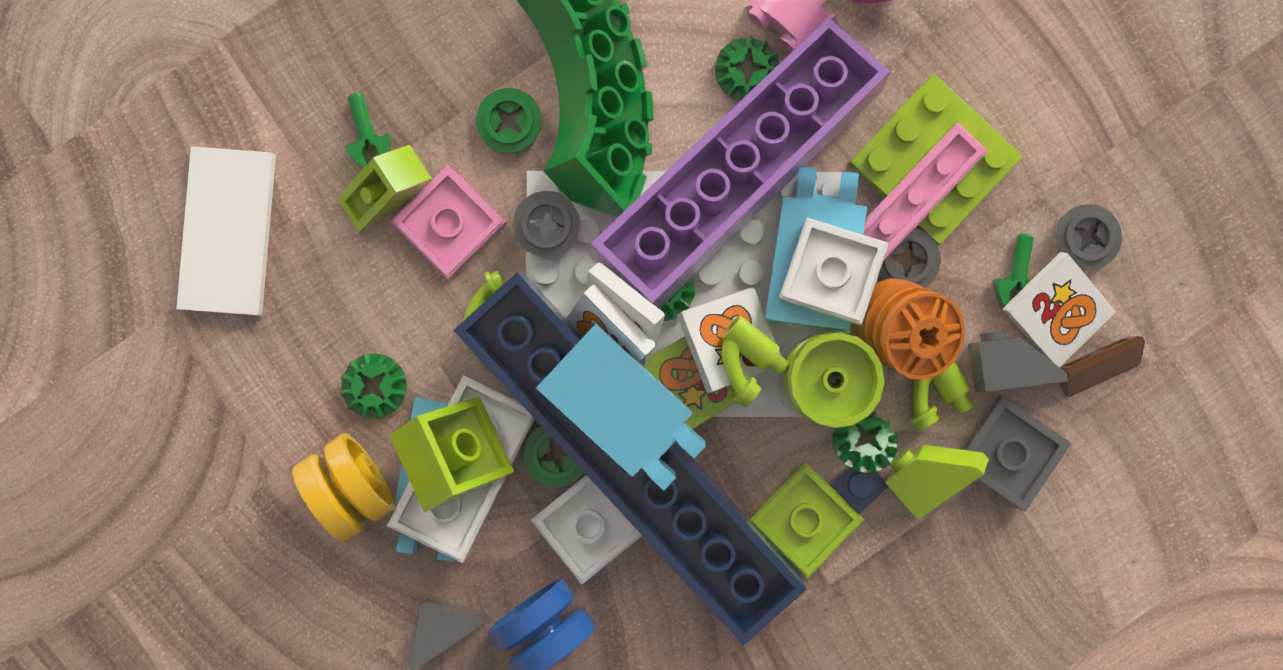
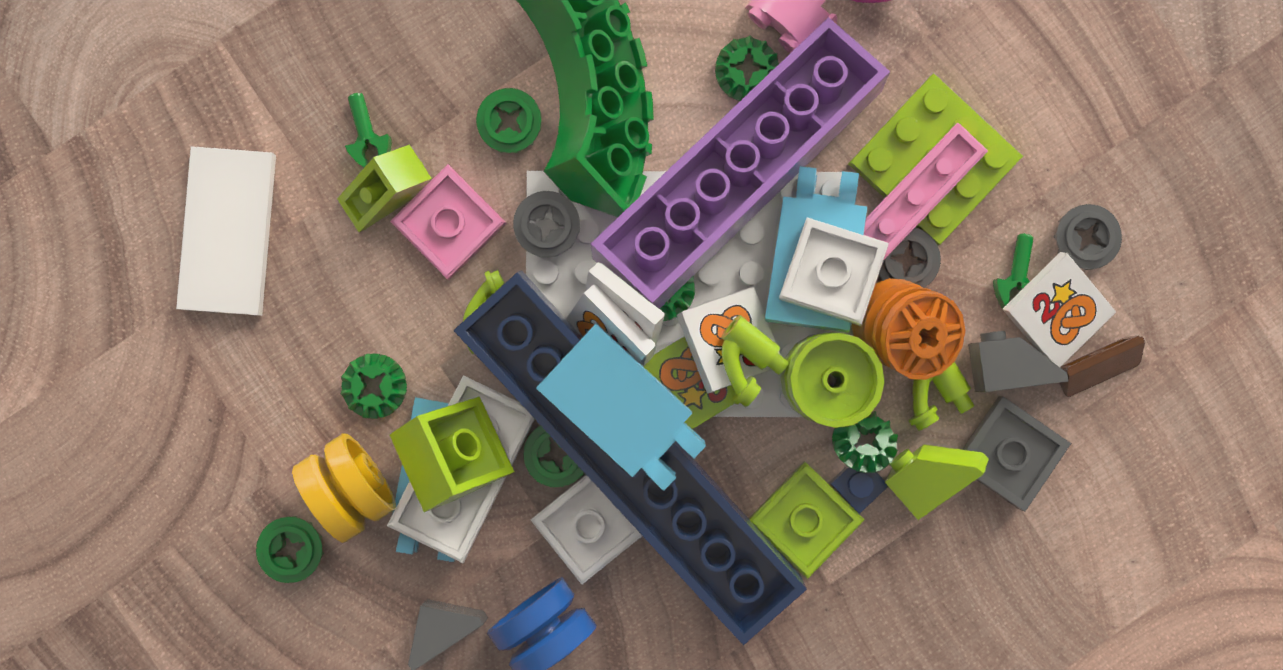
(272, 540): none -> green gear

